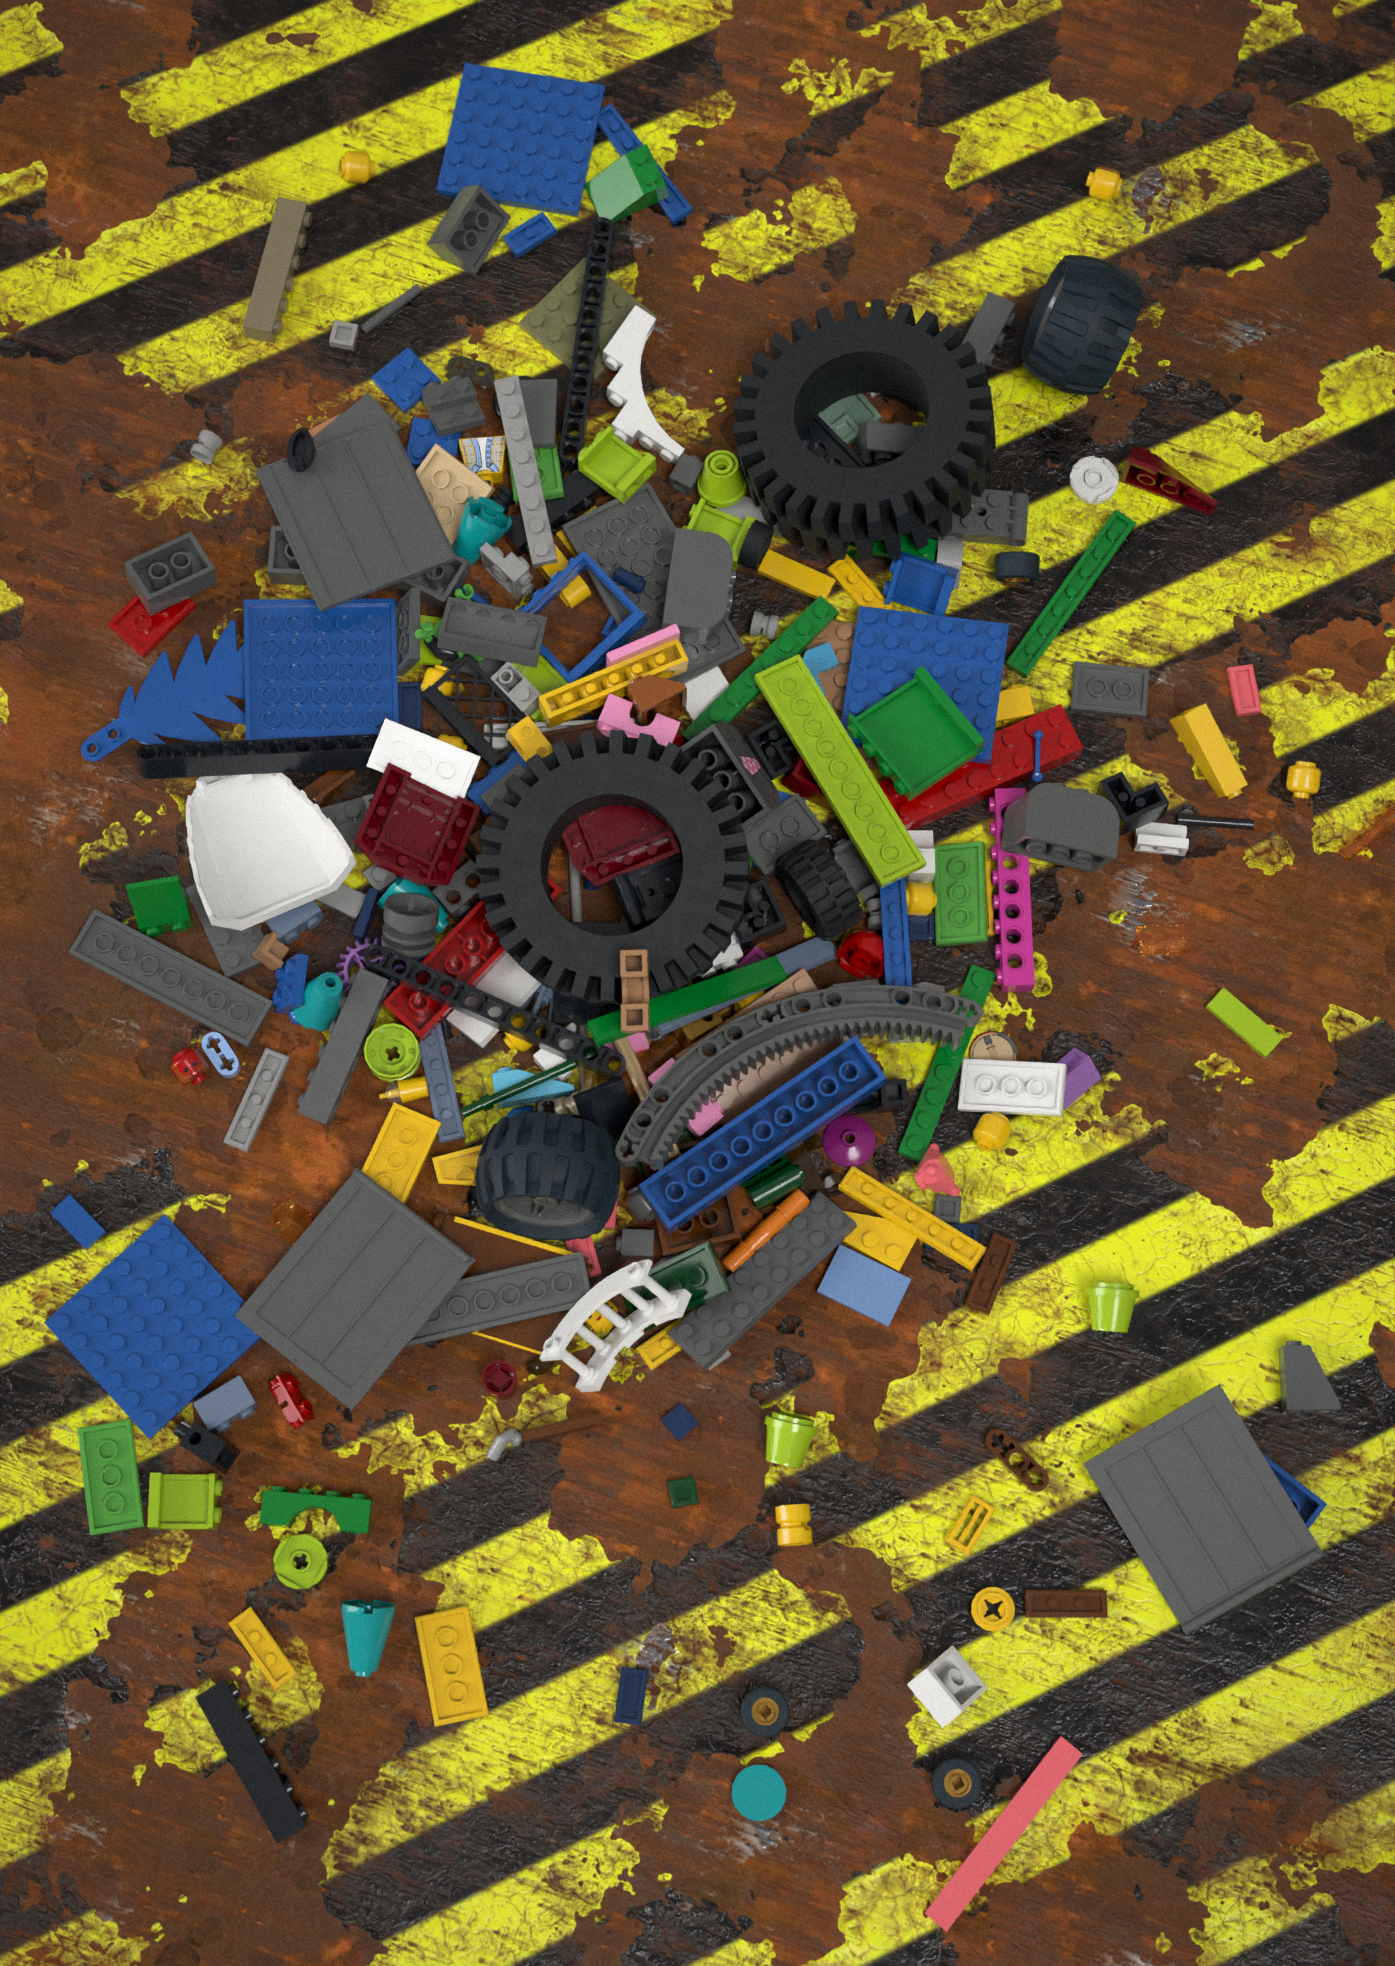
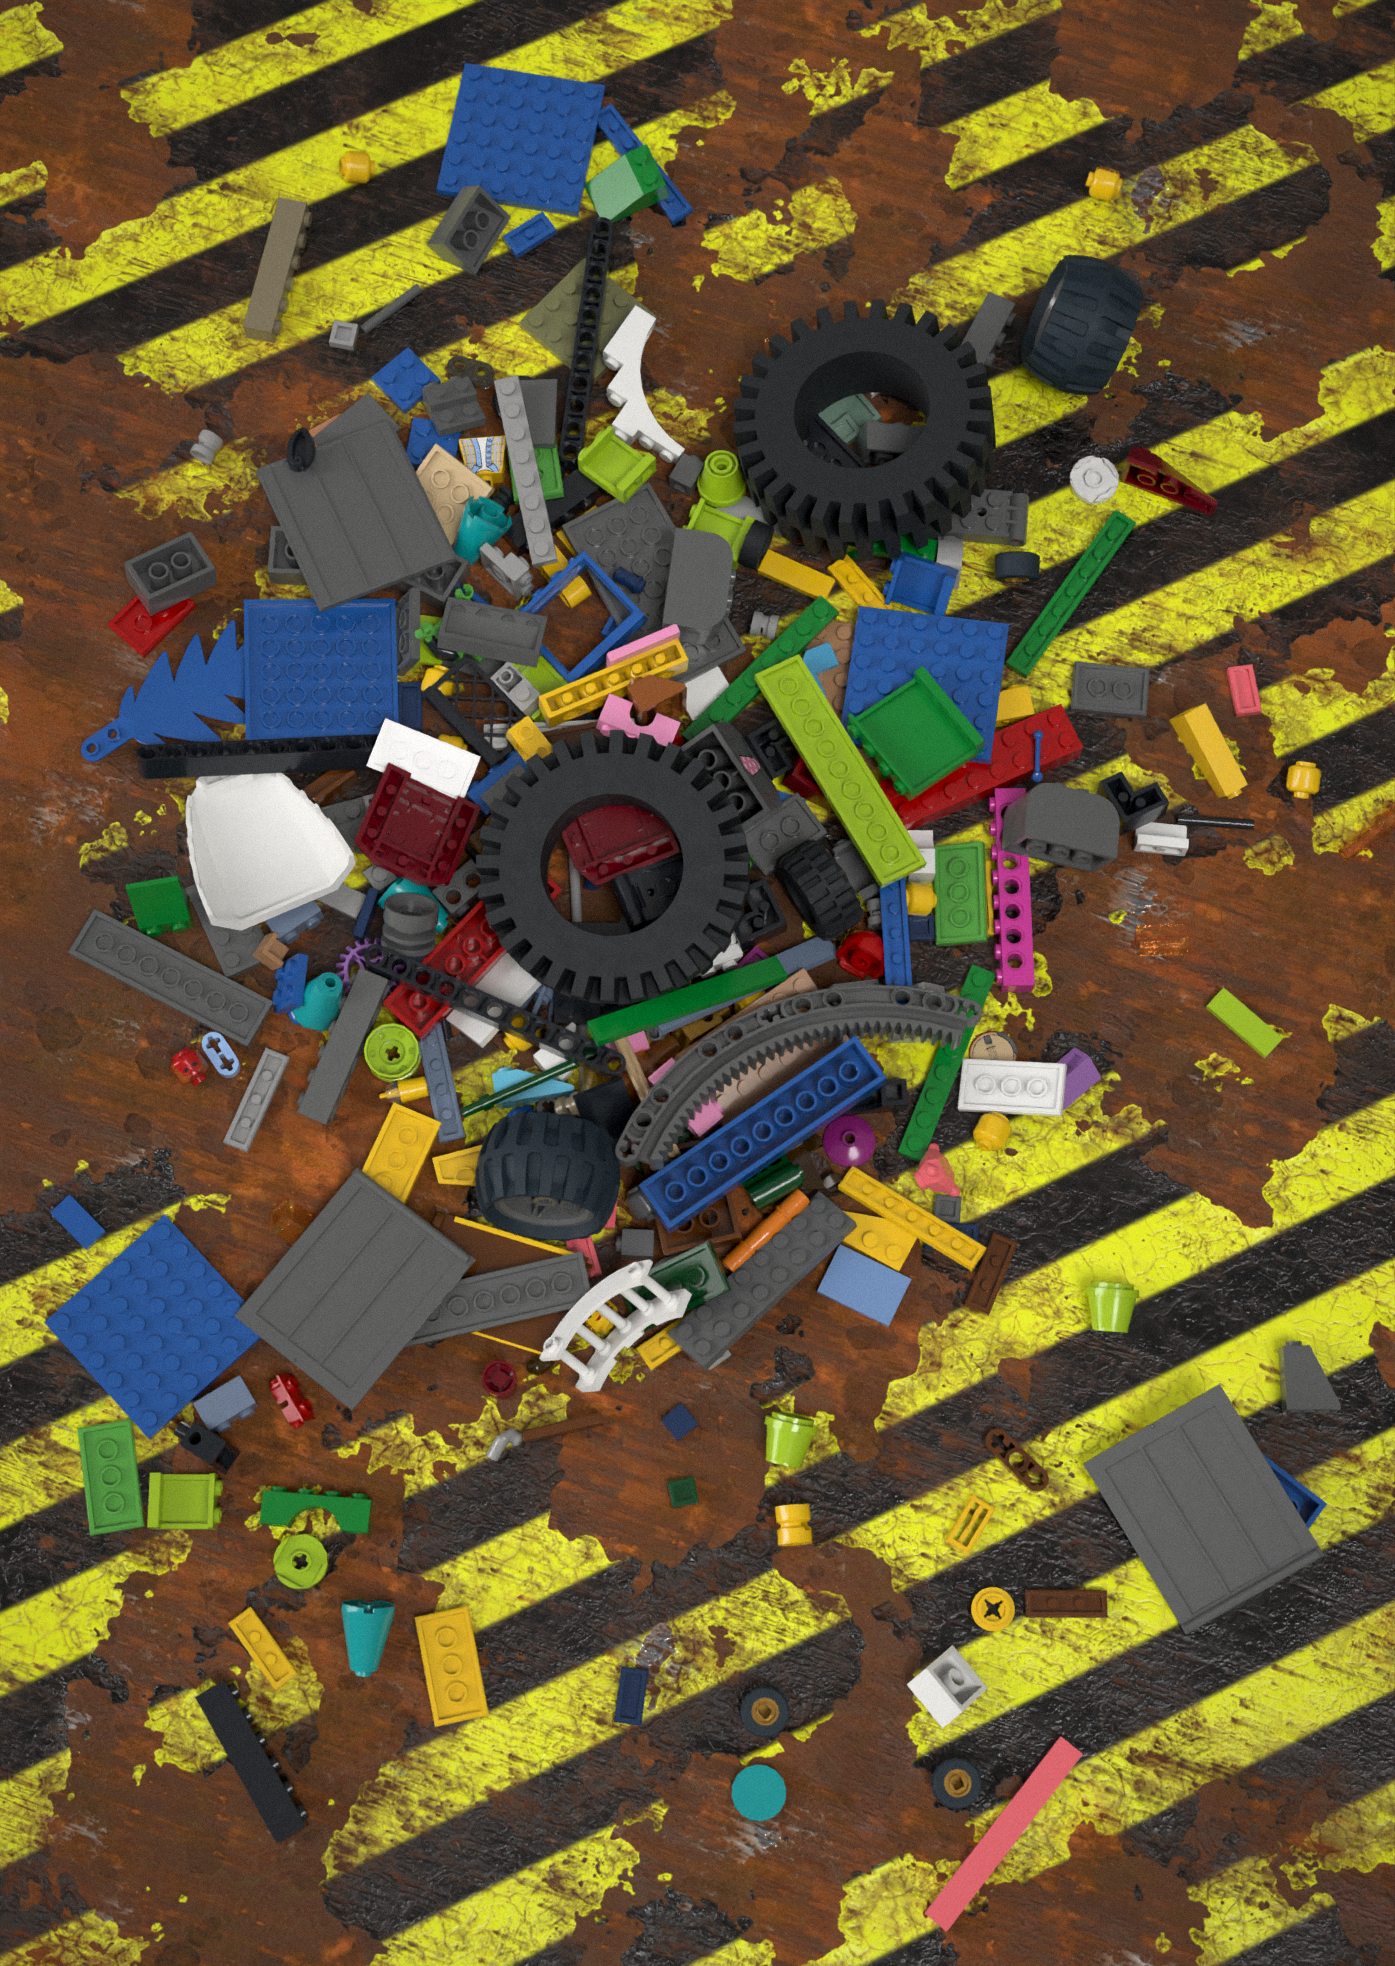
(635, 991): medium nougat arch -> none

